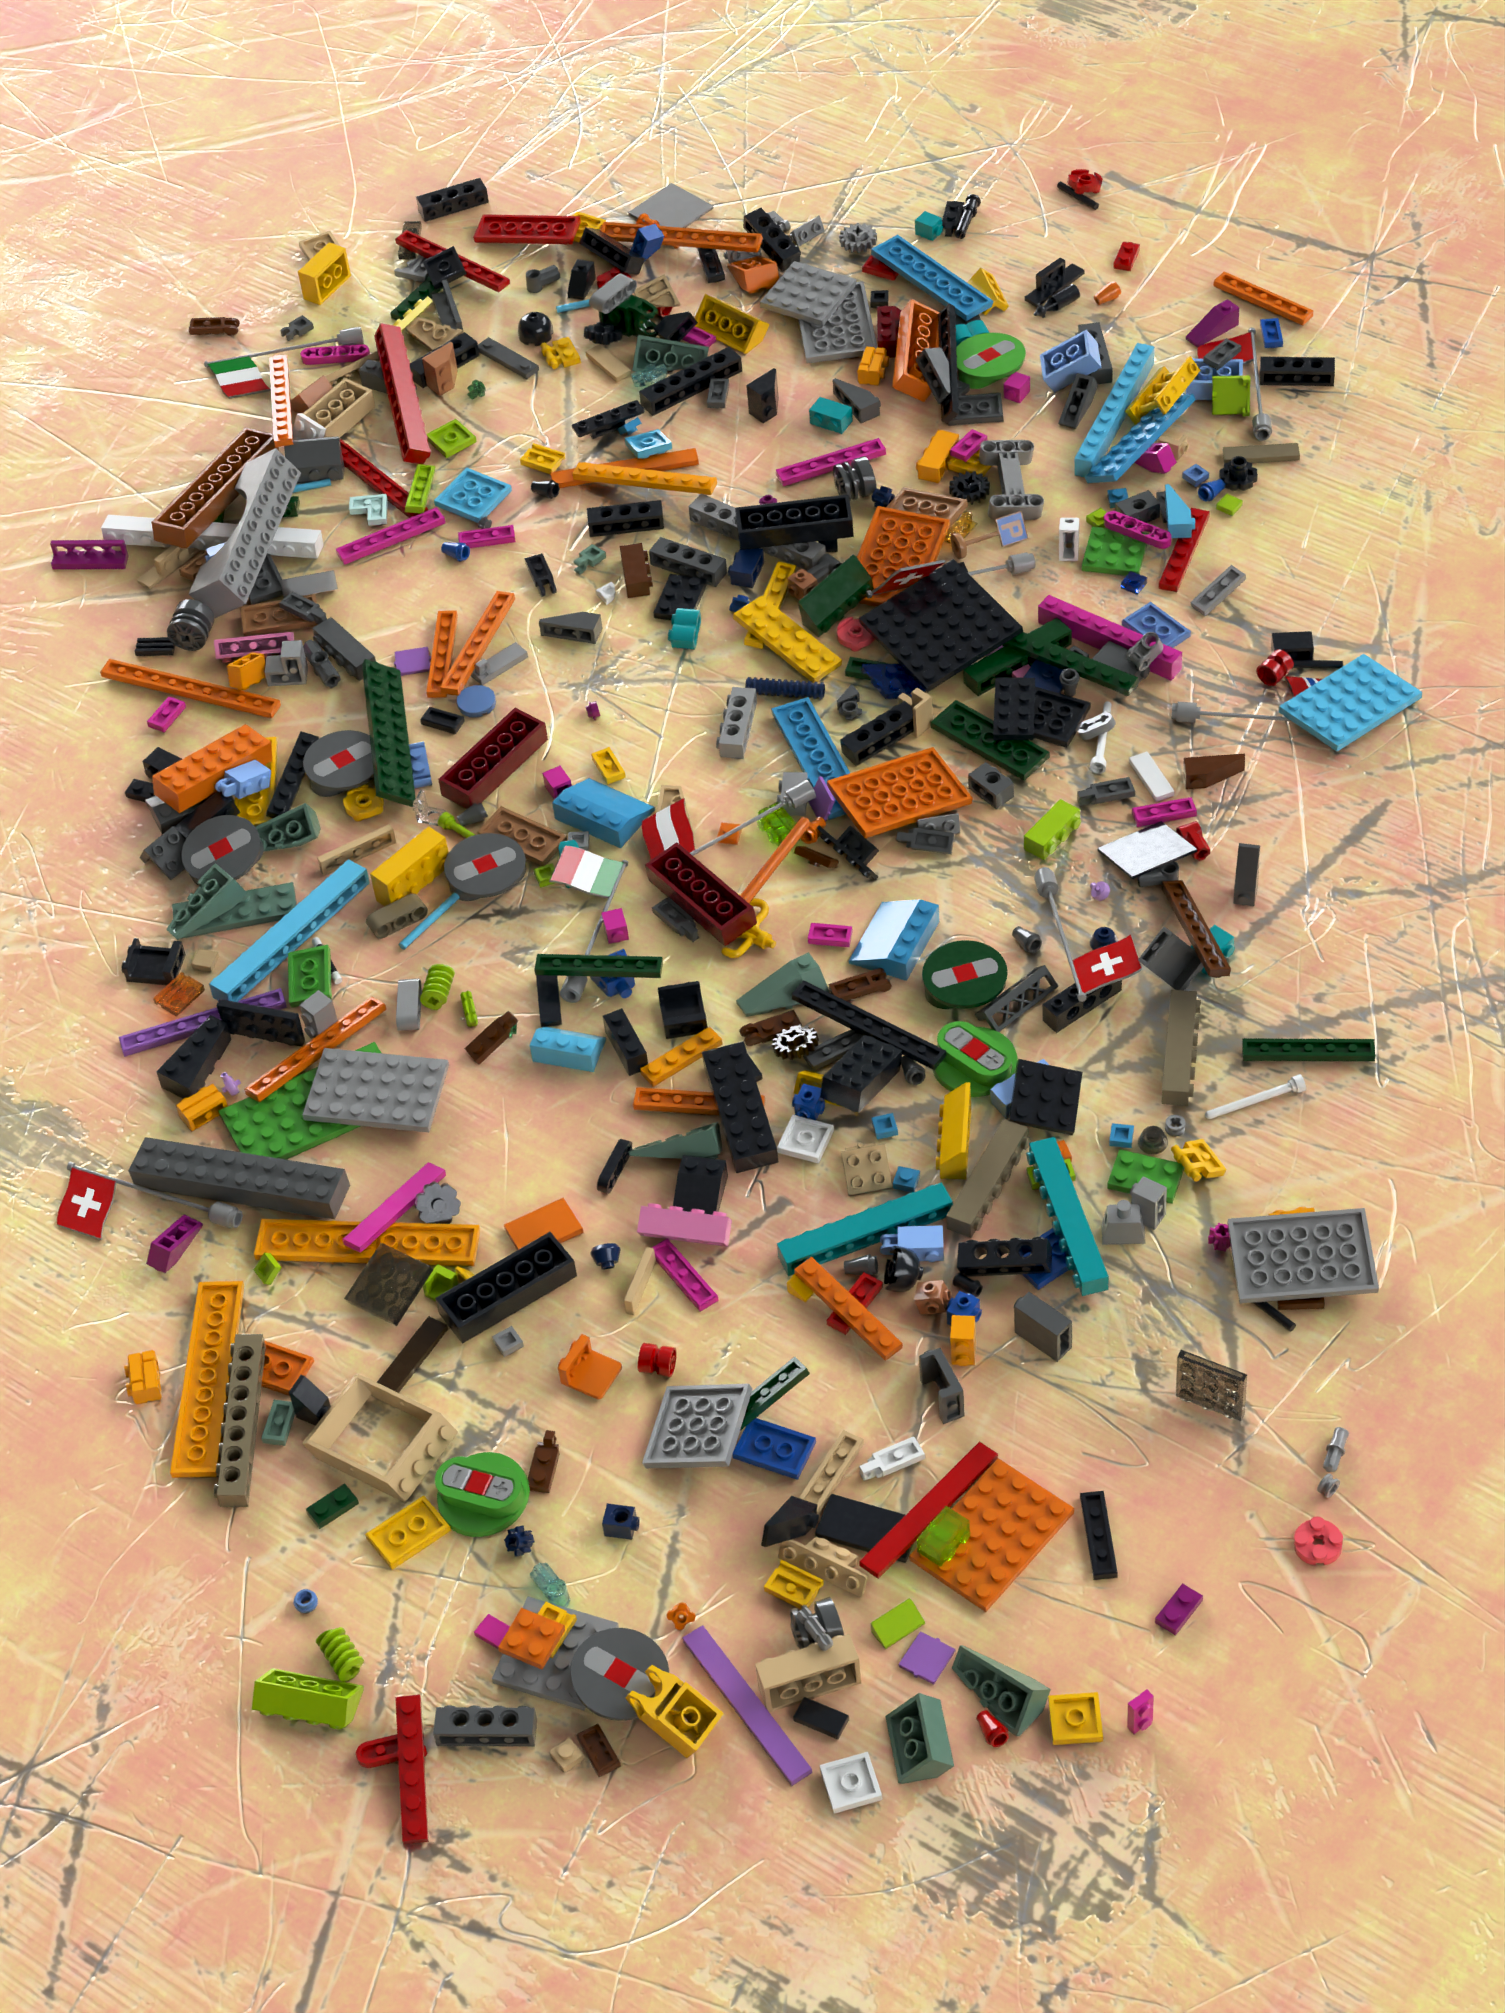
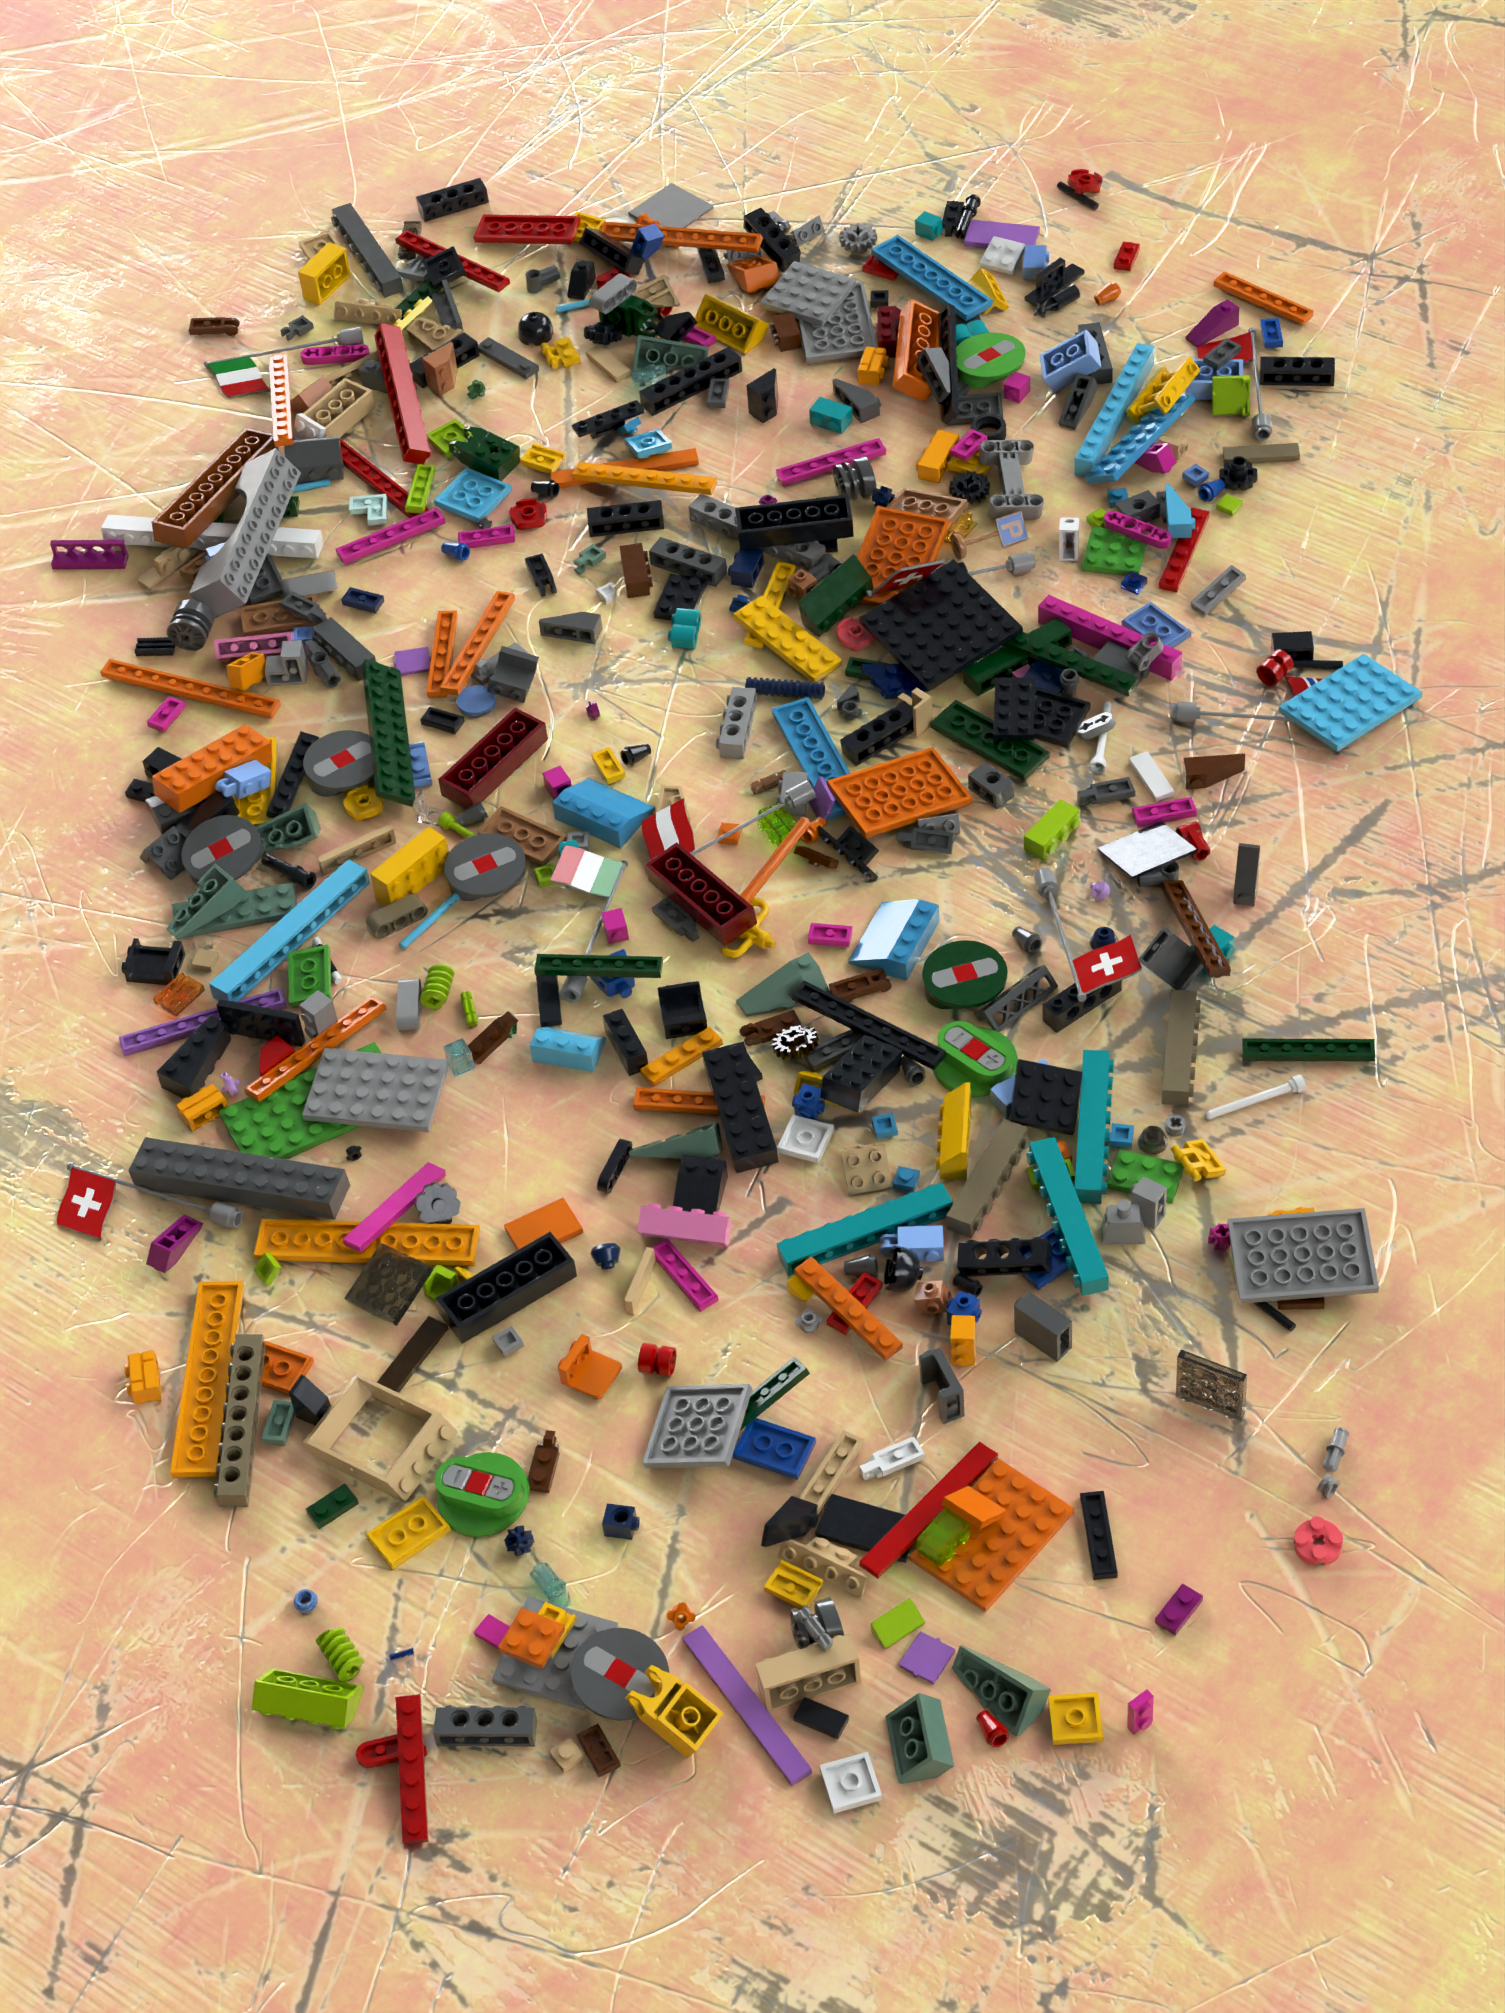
(273, 1053): none -> red slope
(295, 873): none -> black pin
(303, 633): none -> medium blue plate
(353, 1153): none -> black piece
(362, 600): none -> dark blue plate
(367, 250): none -> dark grey brick
(367, 312): none -> tan bracket
(401, 1653): none -> clear blue leg
(459, 1057): none -> clear light blue brick
(486, 453): none -> dark green brick
(513, 674): none -> dark grey panel
(522, 520): none -> red plate
(633, 754): none -> black cone
(767, 782): none -> medium nougat axle
(785, 332): none -> reddish brown brick
(808, 1326): none -> light grey plate
(973, 1507): none -> orange tile
(981, 233): none -> medium lavender tile
(990, 421): none -> black tyre
(1002, 255): none -> white plate
(1034, 260): none -> light blue brick
(1092, 1126): none -> teal brick

